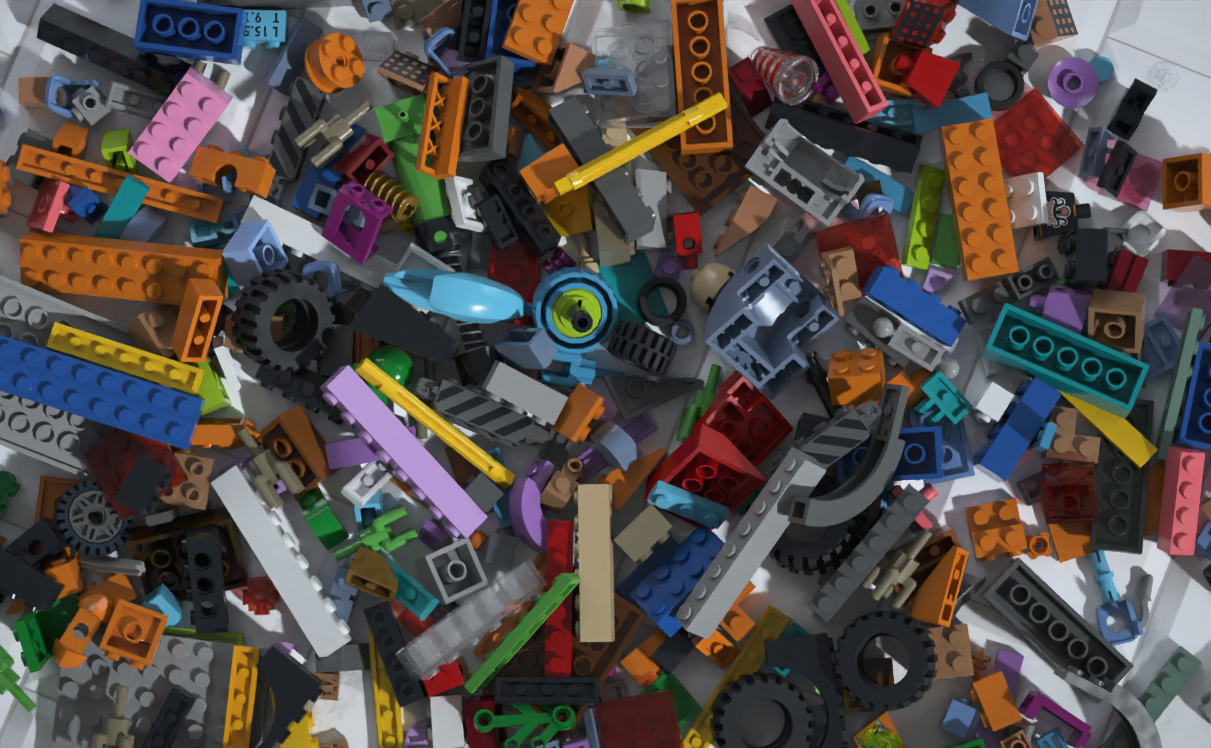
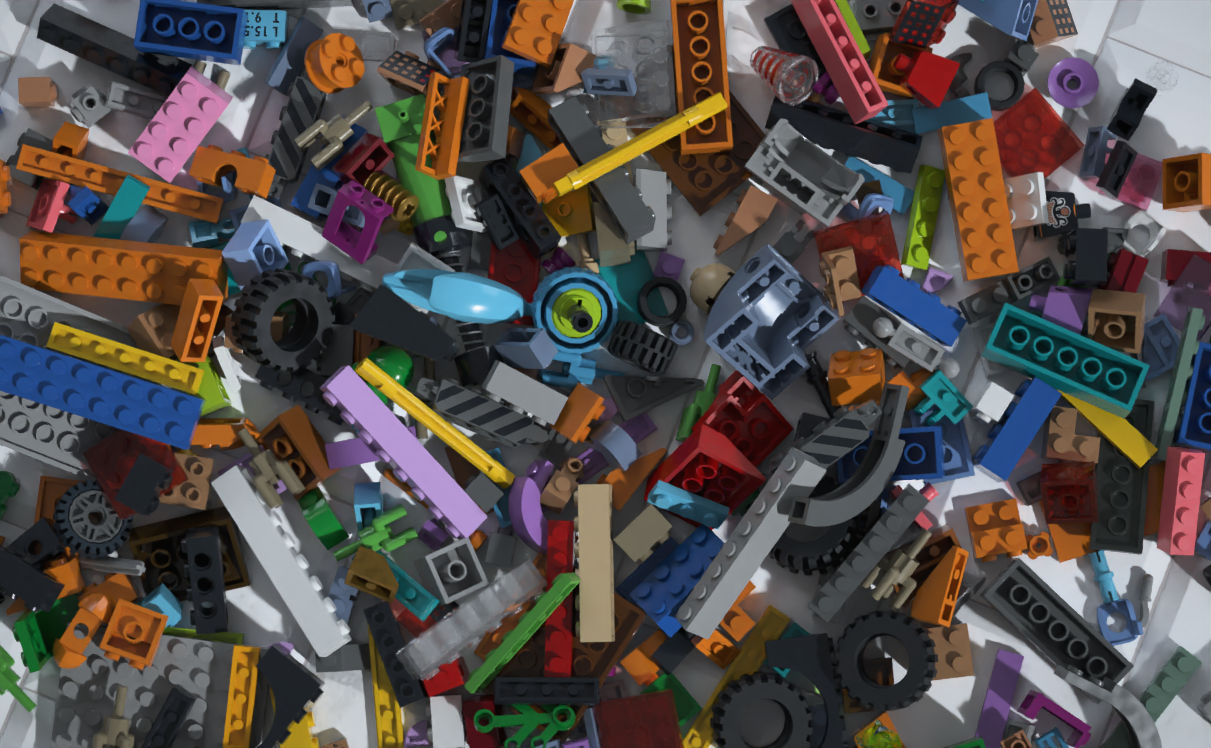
(70, 87): medium blue piece -> none
(115, 151): lime slope -> none
(162, 516): dark grey tile -> none
(260, 585): clear red brick -> none
(331, 686): medium nougat tile -> none
(367, 482): white tile -> none
(687, 225): red torso -> none
(749, 87): dark red slope -> none
(945, 247): bright green tile -> none
(957, 716): medium blue brick -> none
(978, 663): clear orange hair -> none
(994, 701): orange brick -> none
(1043, 438): dark azure tile -> none
(1103, 67): medium azure tile -> none

